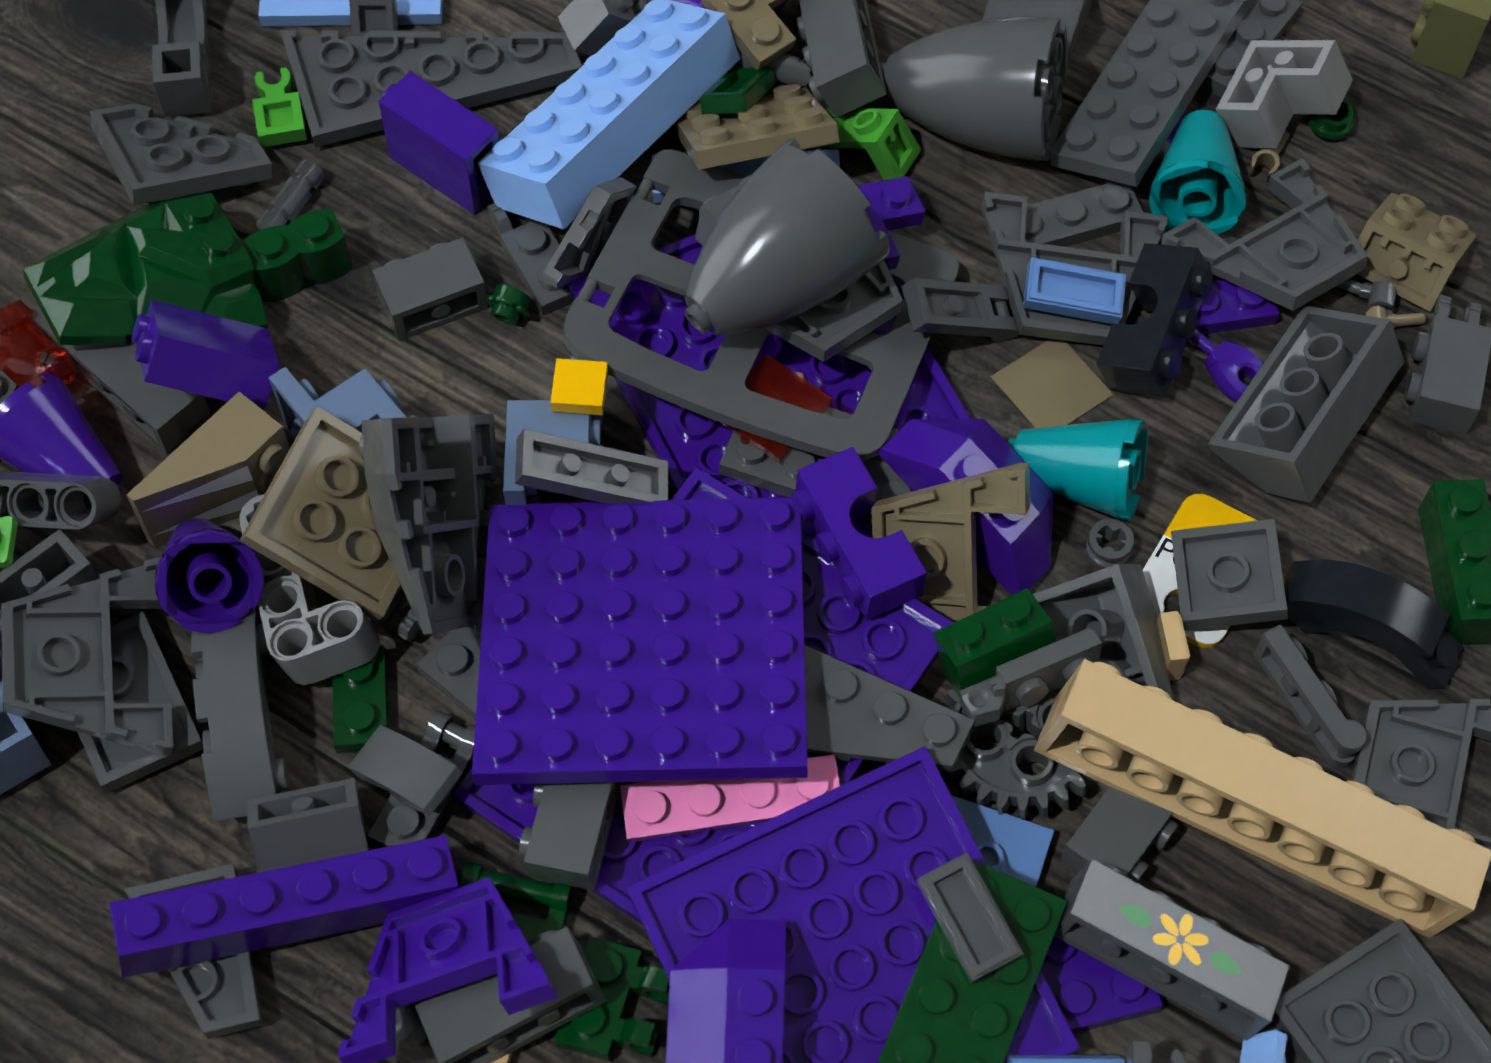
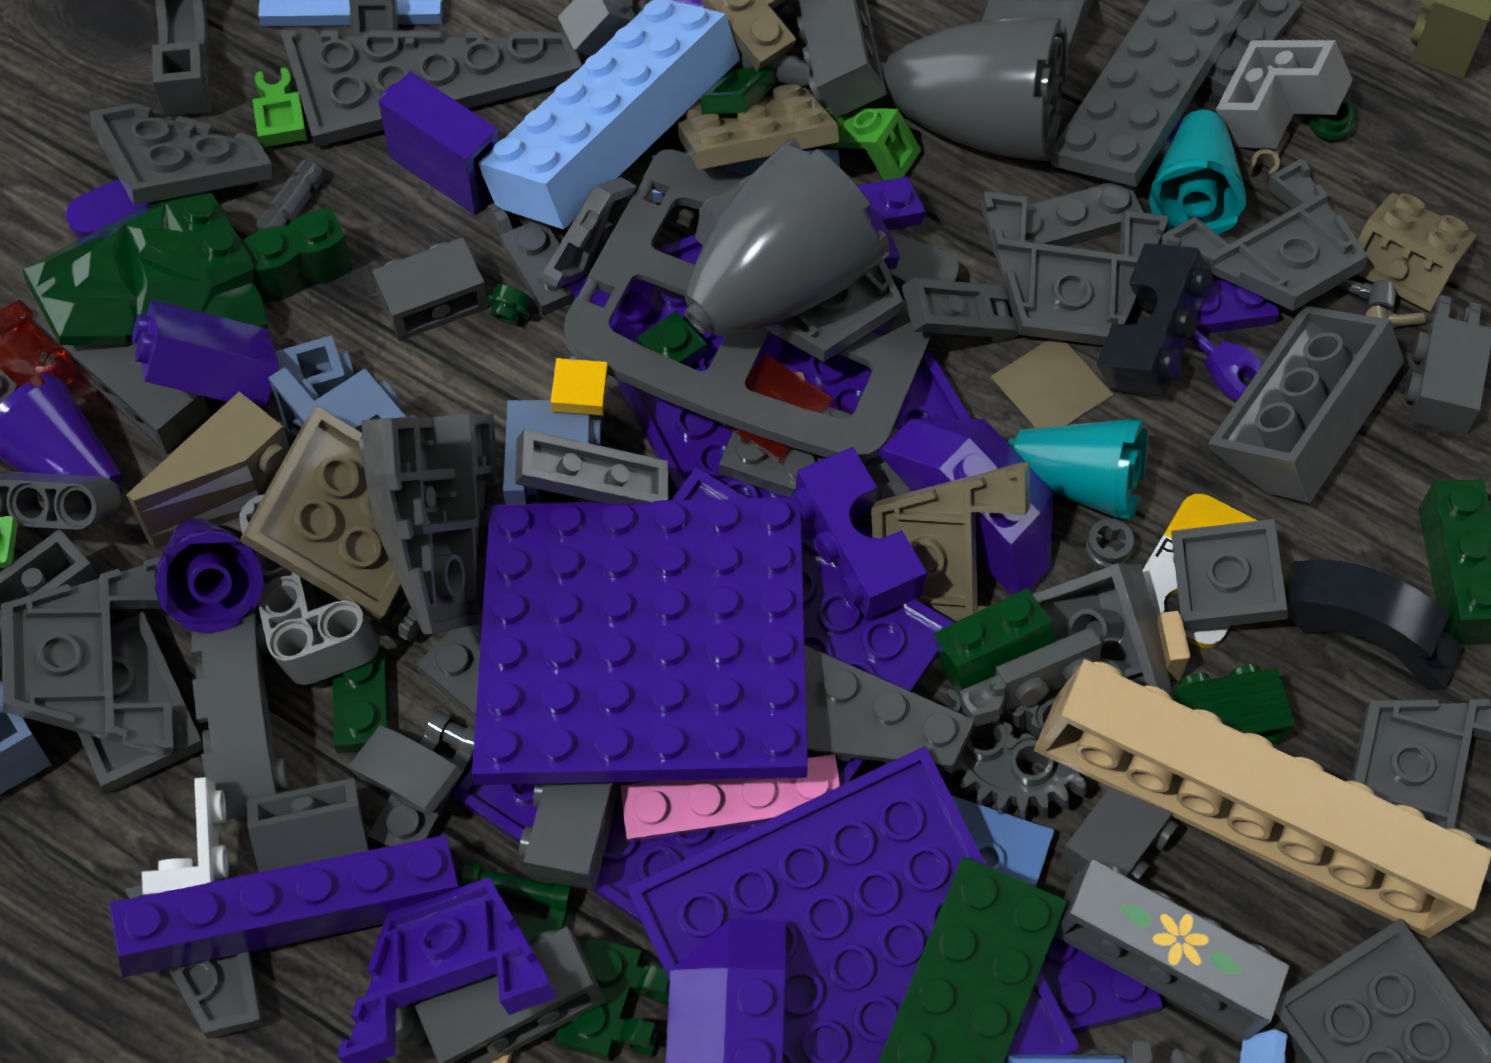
(98, 208): none -> dark purple tile
(212, 857): none -> white bracket
(317, 363): none -> sand blue brick
(675, 340): none -> dark green plate
(969, 917): dark grey tile -> none
(1074, 291): medium blue tile -> none
(1244, 700): none -> dark green brick
(1309, 698): dark grey plate -> none

